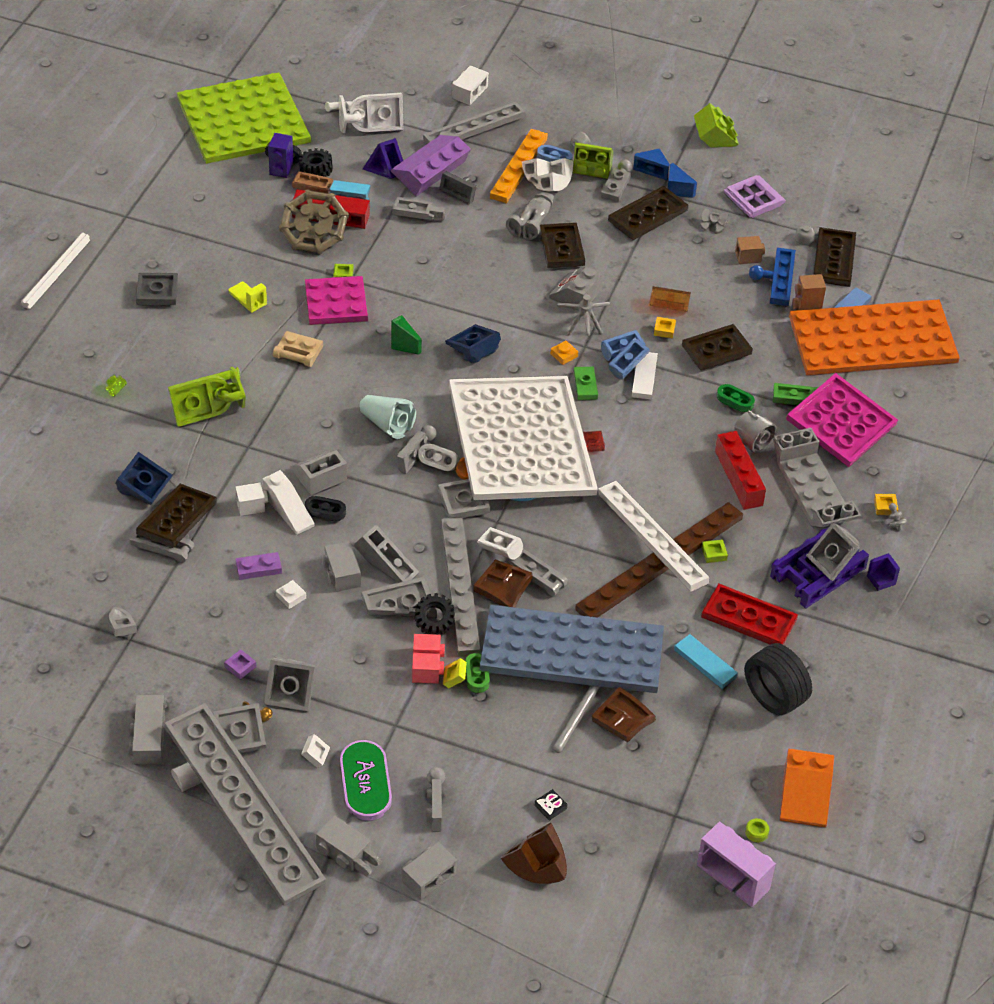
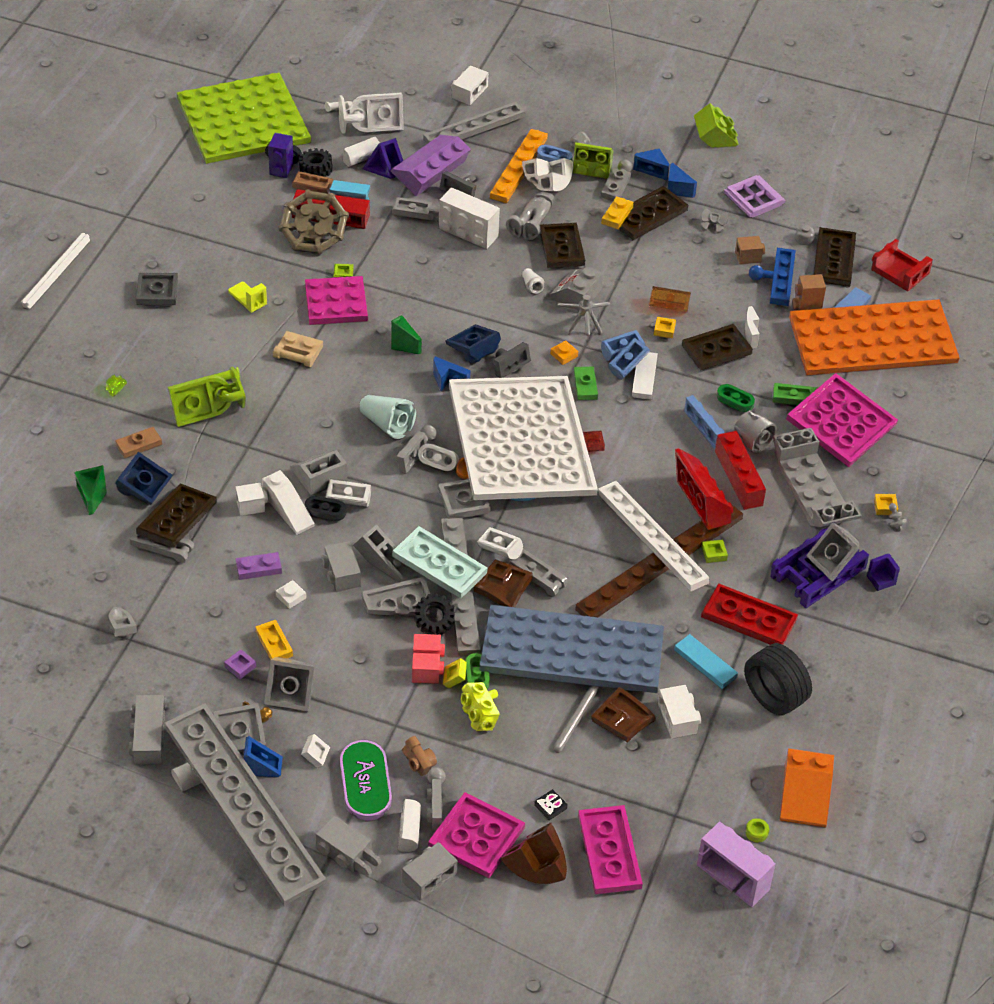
(91, 487): none -> green slope
(138, 442): none -> medium nougat plate
(261, 759): none -> blue slope
(274, 640): none -> yellow plate
(349, 492): none -> white brick
(360, 151): none -> white brick
(409, 826): none -> white brick
(419, 759): none -> medium nougat plate
(439, 562): none -> light aqua plate
(445, 371): none -> blue slope
(469, 218): none -> white brick
(477, 834): none -> dark pink plate
(479, 706): none -> neon yellow brick
(511, 360): none -> dark grey tile
(533, 282): none -> white cone
(610, 849): none -> dark pink plate
(617, 213): none -> yellow plate
(679, 711): none -> white brick
(702, 420): none -> medium blue plate
(702, 491): none -> red slope
(751, 327): none -> white slope
(900, 266): none -> red panel

